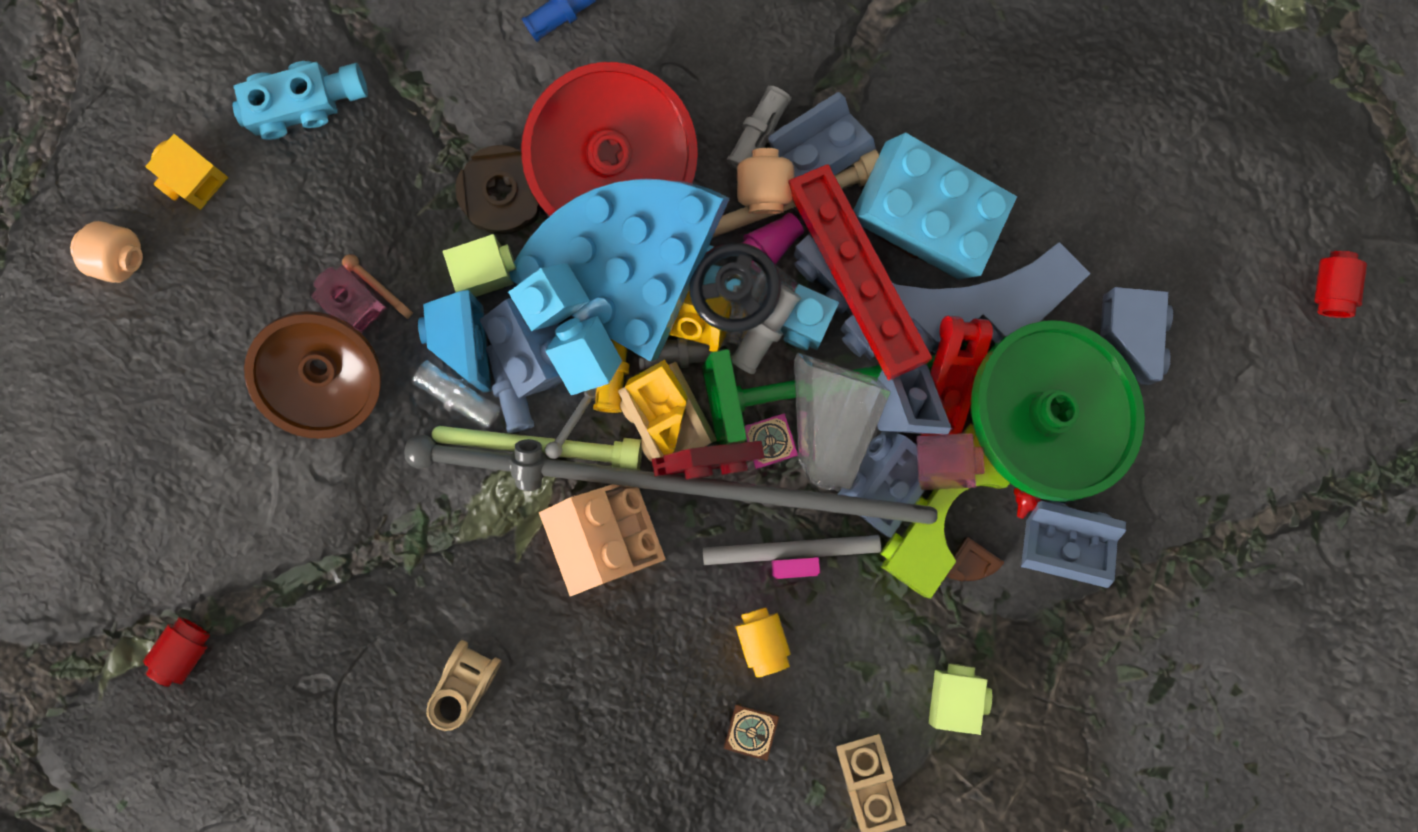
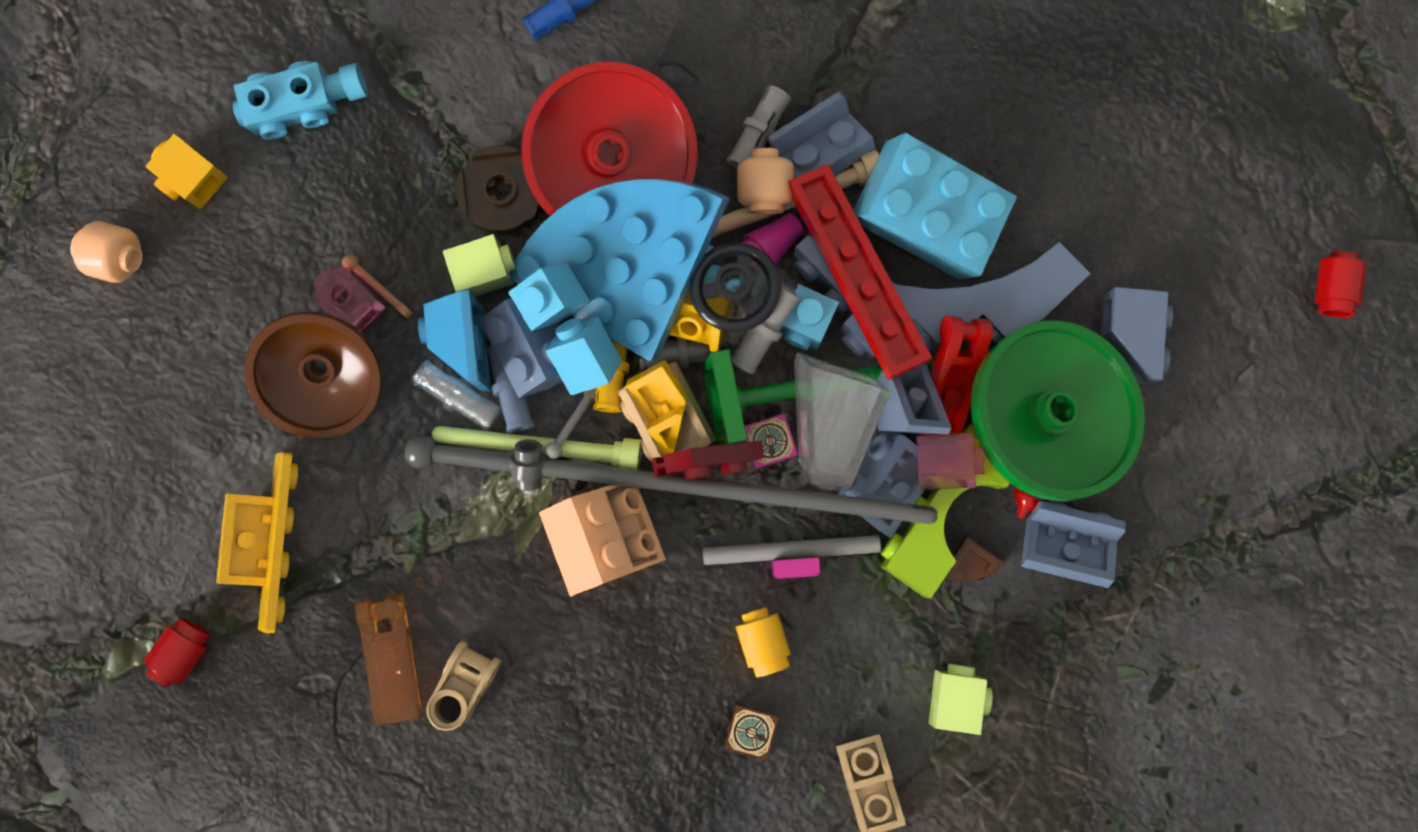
(254, 541): none -> yellow bracket
(389, 660): none -> clear orange plate

